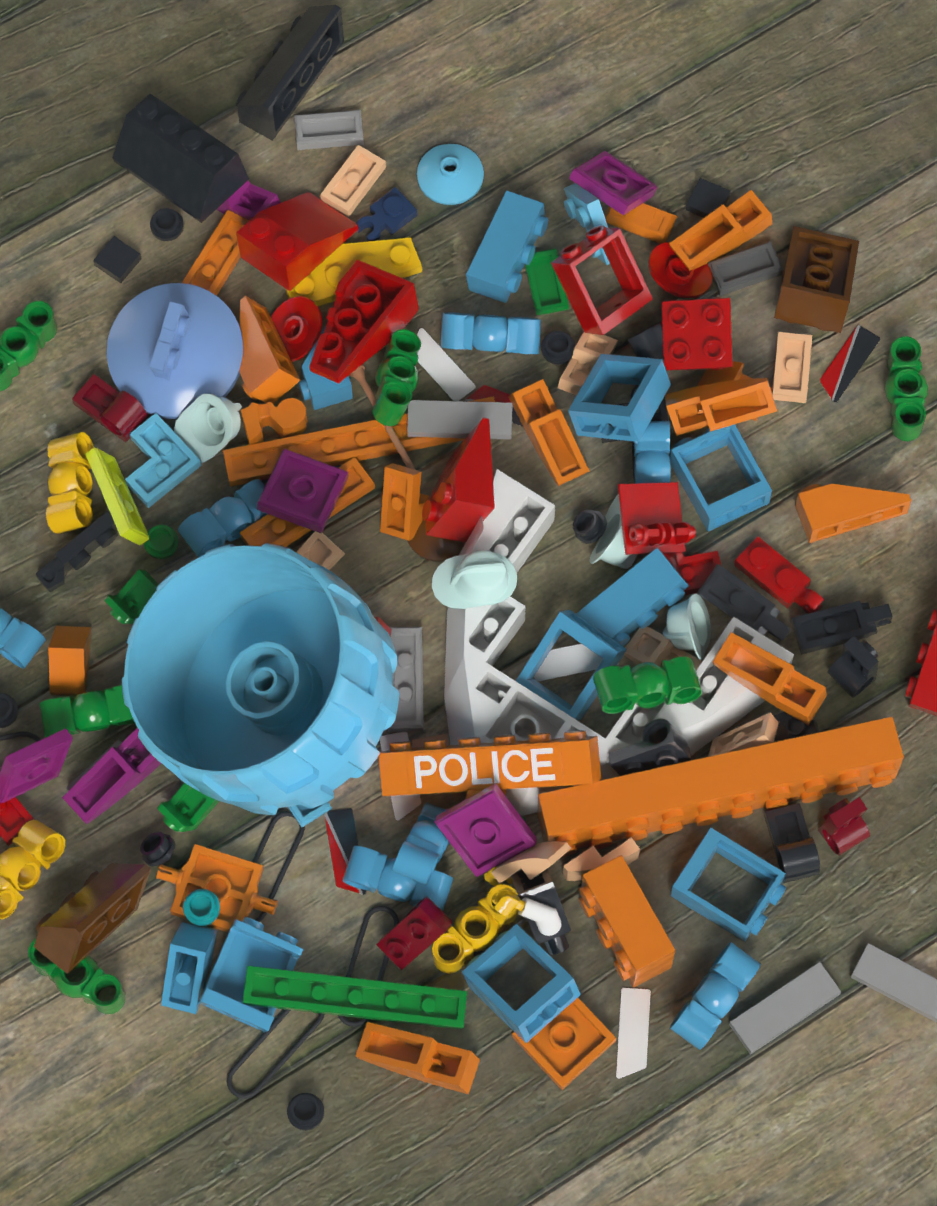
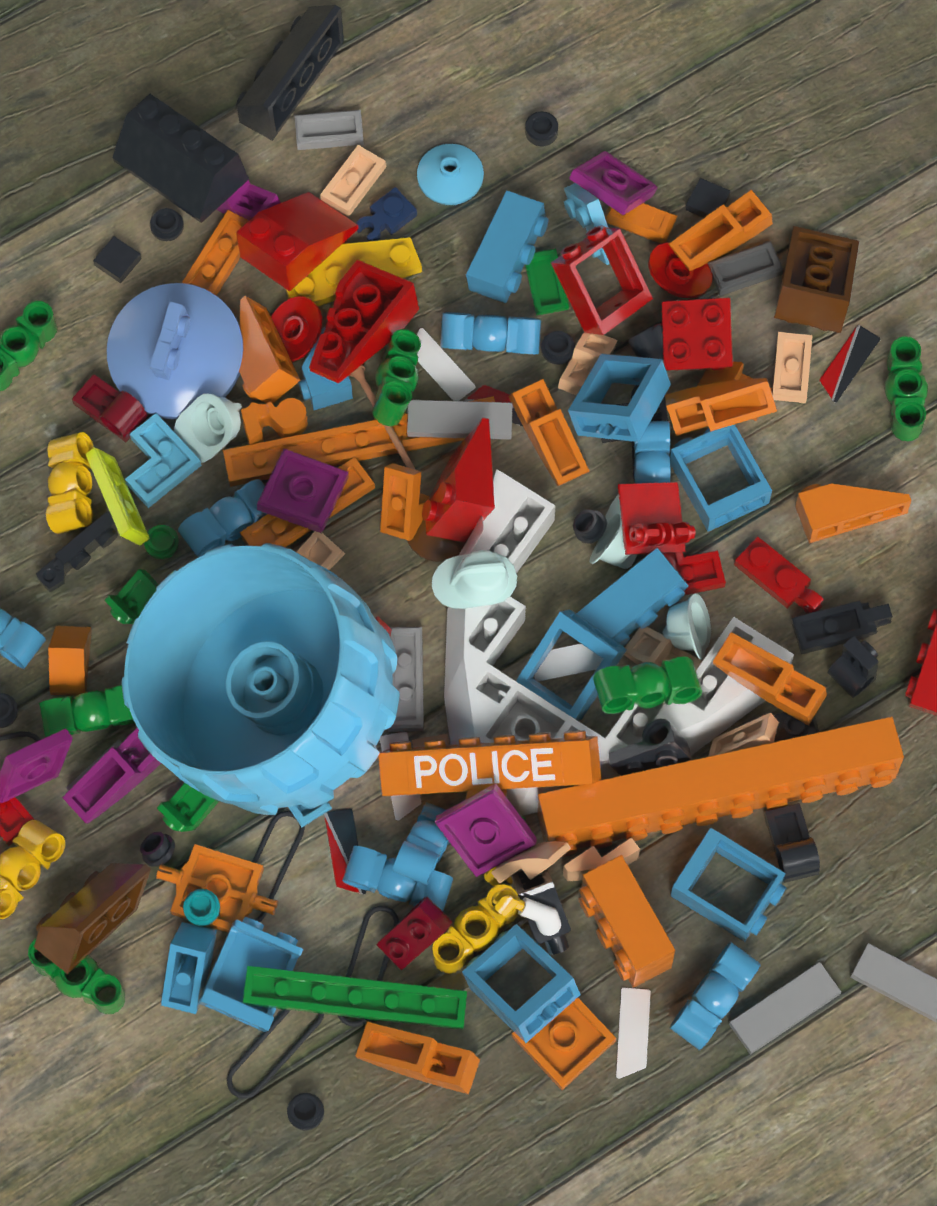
(541, 128): none -> black tile
(742, 602): black hinge -> none
(844, 825): dark red plate -> none

